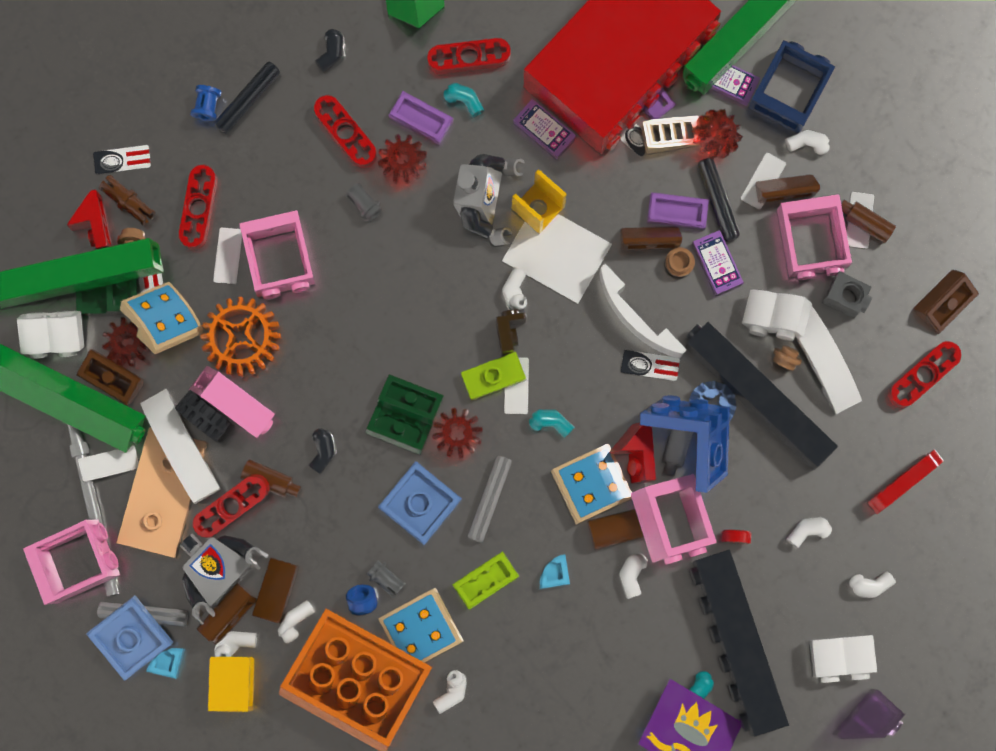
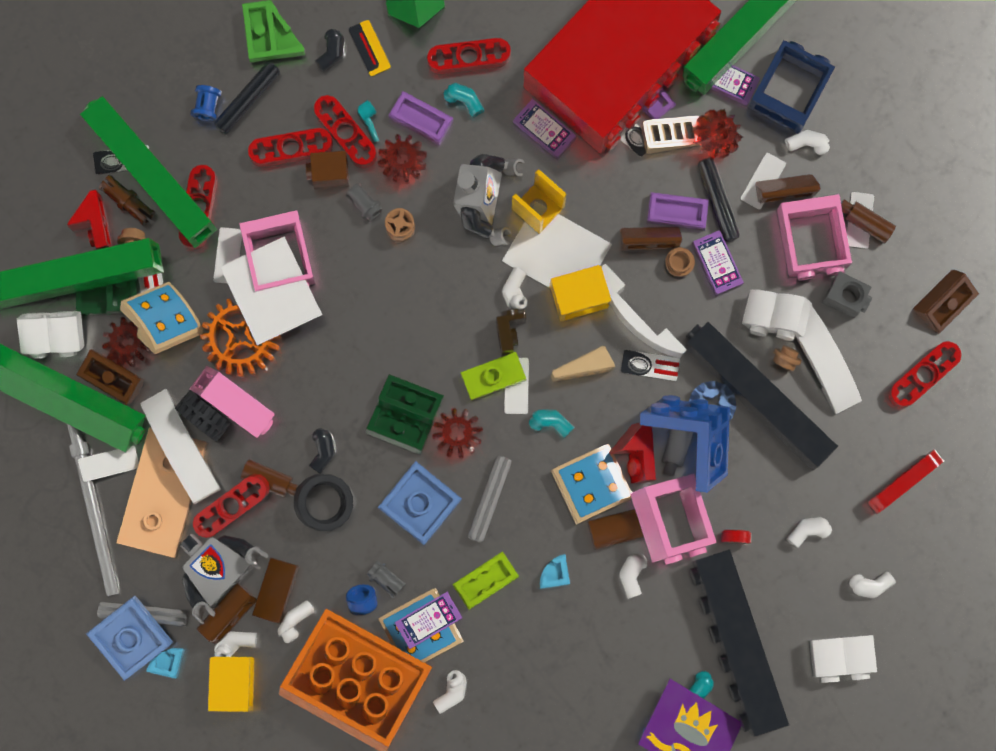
(46, 573): bright pink window -> none
(148, 171): none -> green brick
(268, 33): none -> bright green wing
(270, 157): none -> red beam
(276, 308): none -> white sticker
(328, 169): none -> reddish brown brick
(344, 511): none -> black tyre
(365, 112): none -> teal hand
(369, 48): none -> sticker
(400, 218): none -> medium nougat wheel
(428, 620): none -> tile
(580, 293): none -> yellow piece
(592, 363): none -> tan slope
(871, 718): clear purple slope -> none

